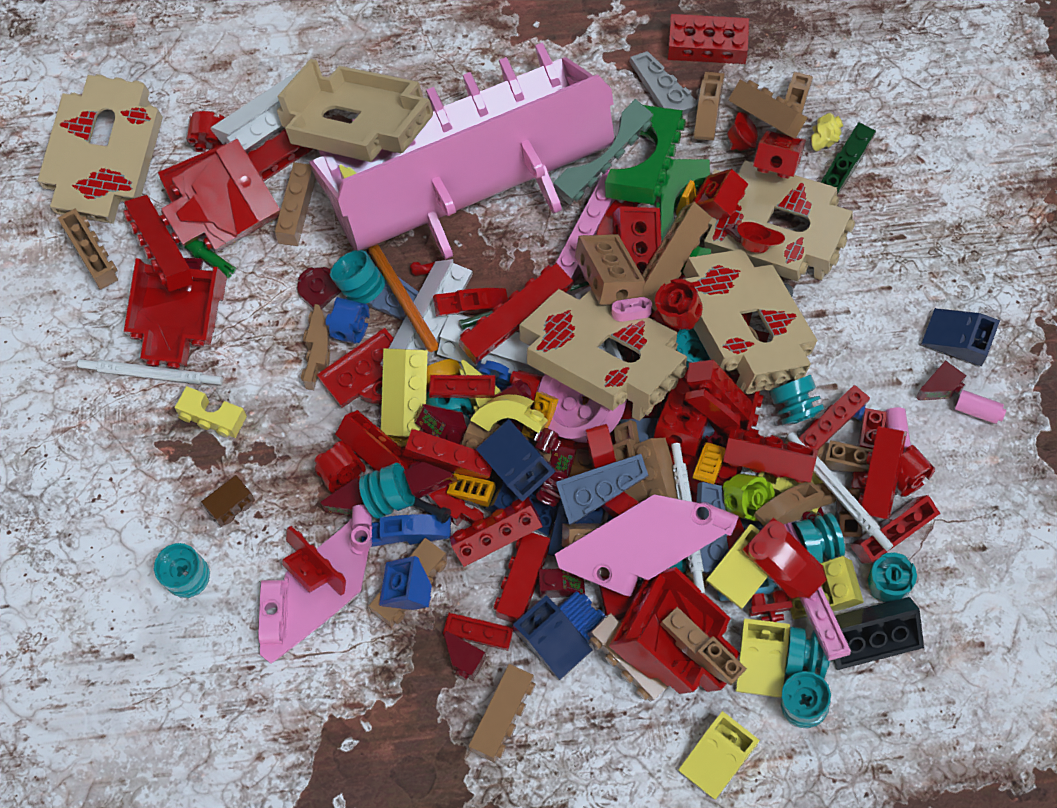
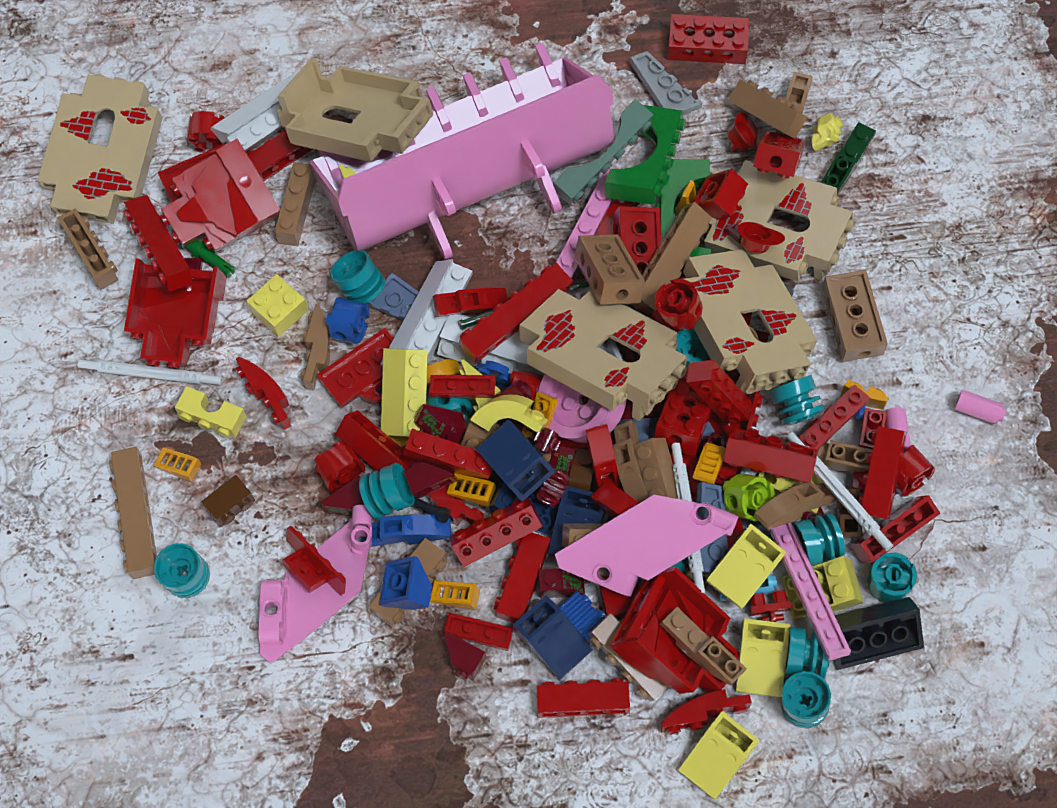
(134, 512): none -> medium nougat brick
(189, 474): none -> light orange slope
(264, 388): none -> red slope
(277, 305): none -> light yellow brick
(317, 287): dark red tile -> none
(403, 298): orange axle -> none
(418, 269): red arm -> none
(468, 599): none -> light orange slope
(501, 713): medium nougat brick -> none
(583, 698): none -> red brick
(596, 487): sand blue wing -> none
(631, 309): bright pink beam -> none
(695, 712): none -> red slope
(708, 106): medium nougat slope -> none
(712, 408): red tile -> none
(785, 561): red slope -> none
(854, 315): none -> medium nougat brick
(877, 397): none -> light orange slope
(942, 383): dark red slope -> none
(961, 334): dark blue slope -> none

